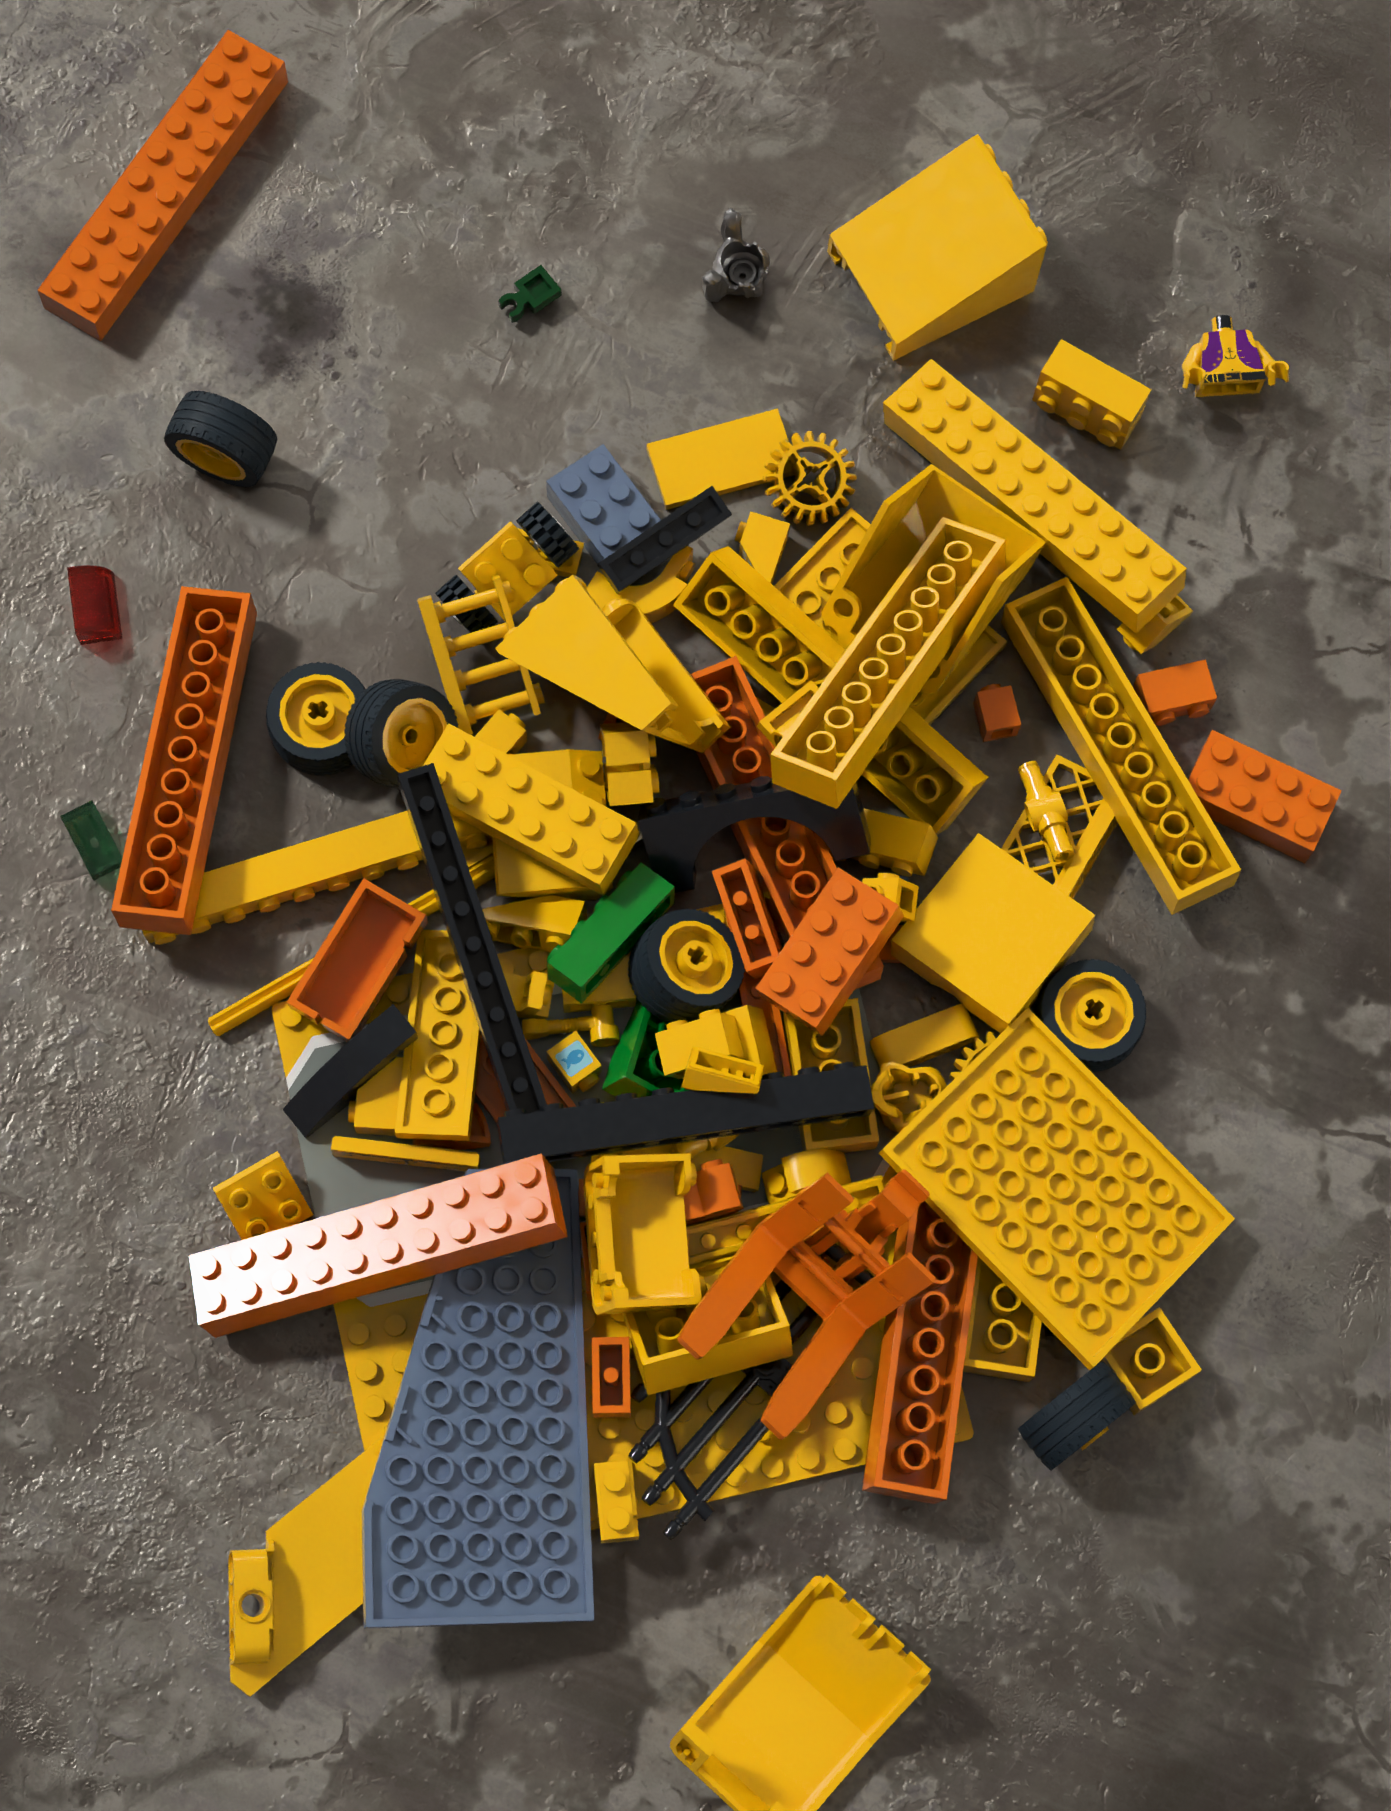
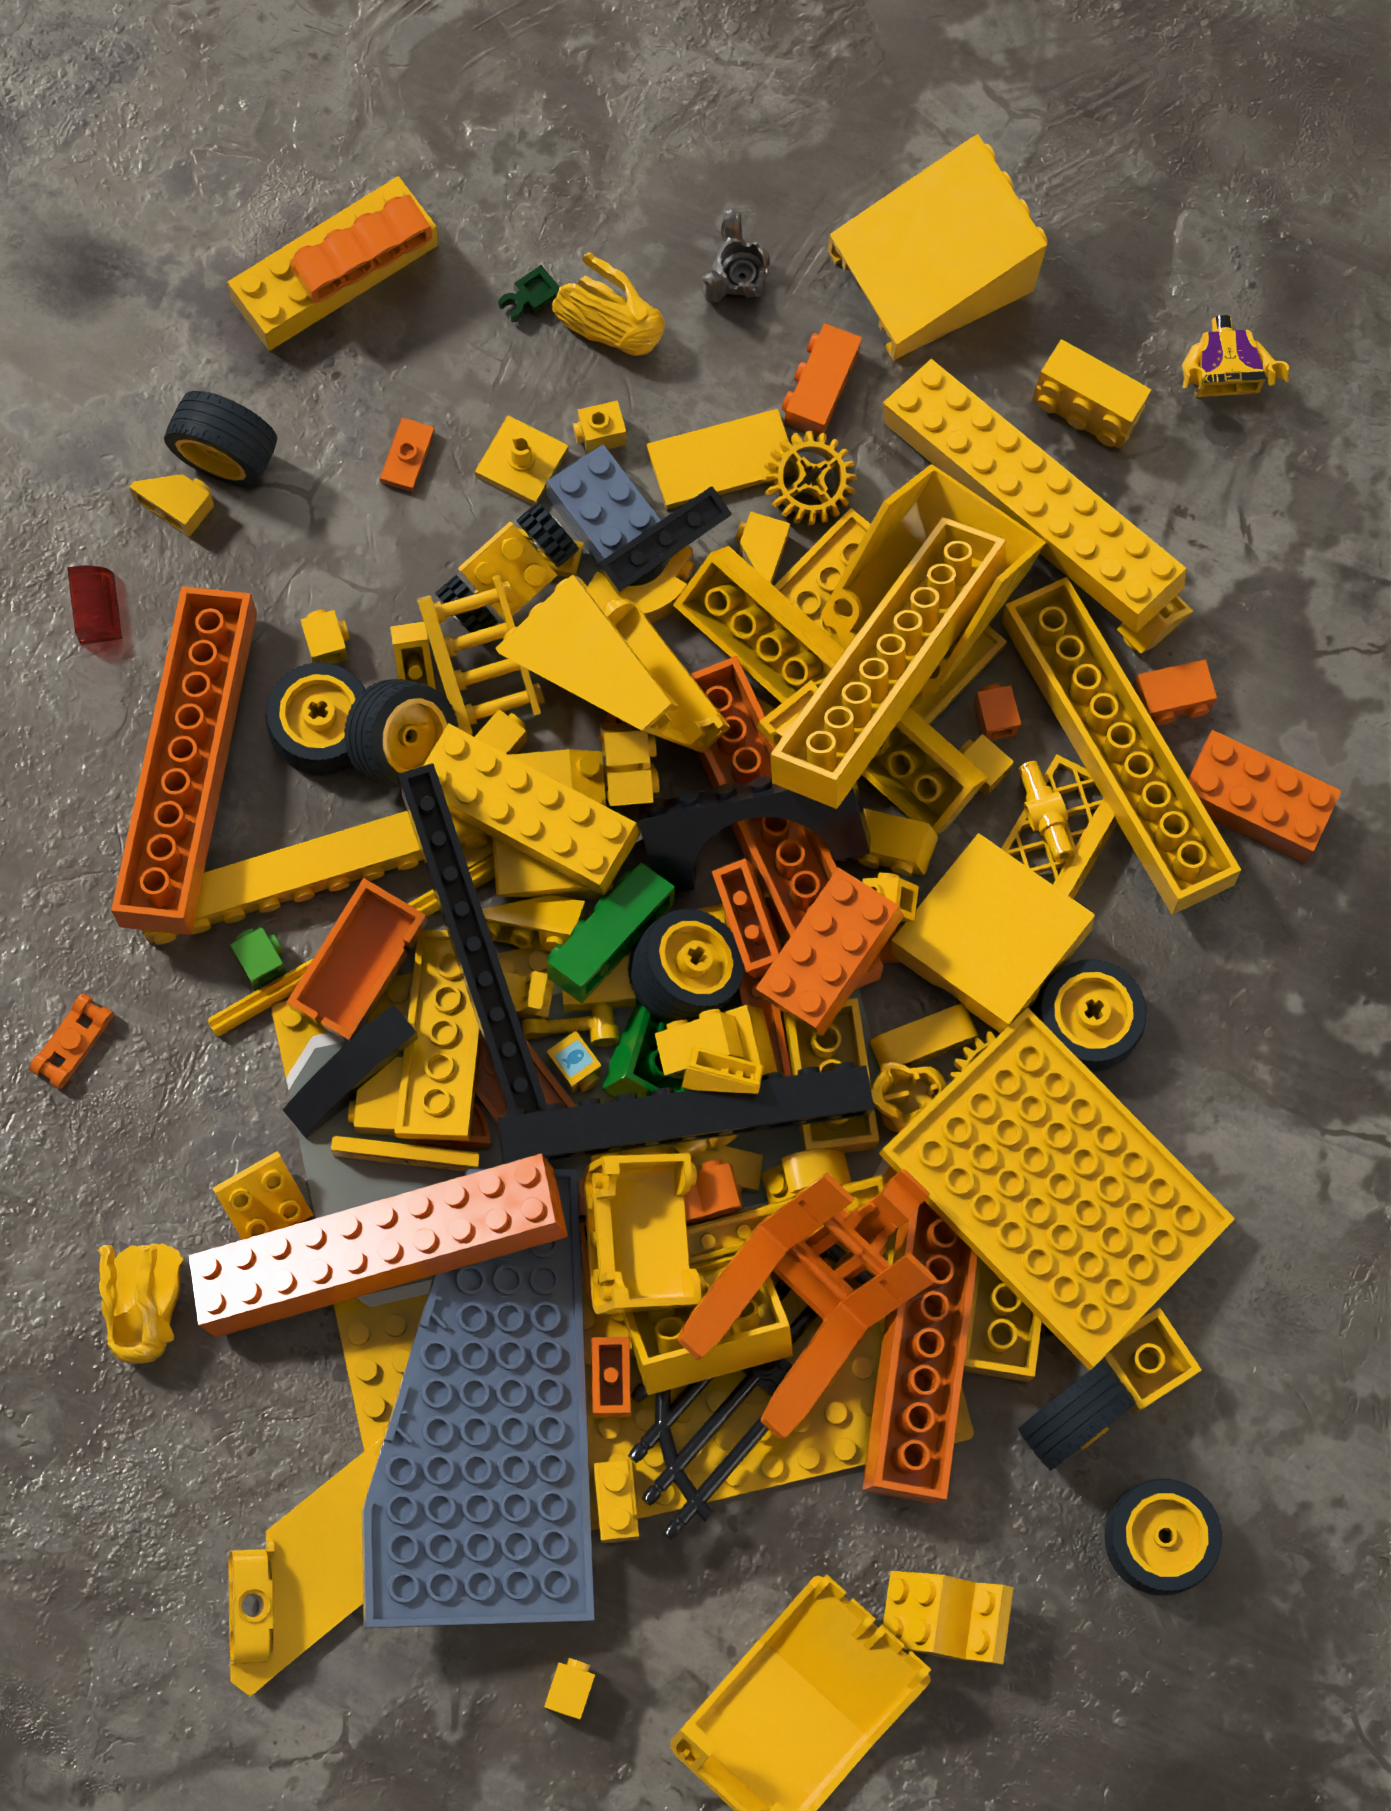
(71, 1041): none -> orange plate
(83, 825): clear green piece -> none
(139, 1299): none -> yellow hair
(163, 185): orange brick -> none
(175, 500): none -> yellow slope
(258, 956): none -> bright green brick
(275, 299): none -> yellow brick
(325, 636): none -> yellow brick
(363, 248): none -> orange brick
(407, 454): none -> orange plate
(412, 653): none -> yellow slope
(521, 460): none -> yellow tile
(570, 1689): none -> yellow brick
(600, 426): none -> yellow brick
(607, 317): none -> yellow hair
(821, 379): none -> orange brick
(948, 1616): none -> yellow bracket
(989, 760): none -> yellow brick
(1190, 1529): none -> wheel

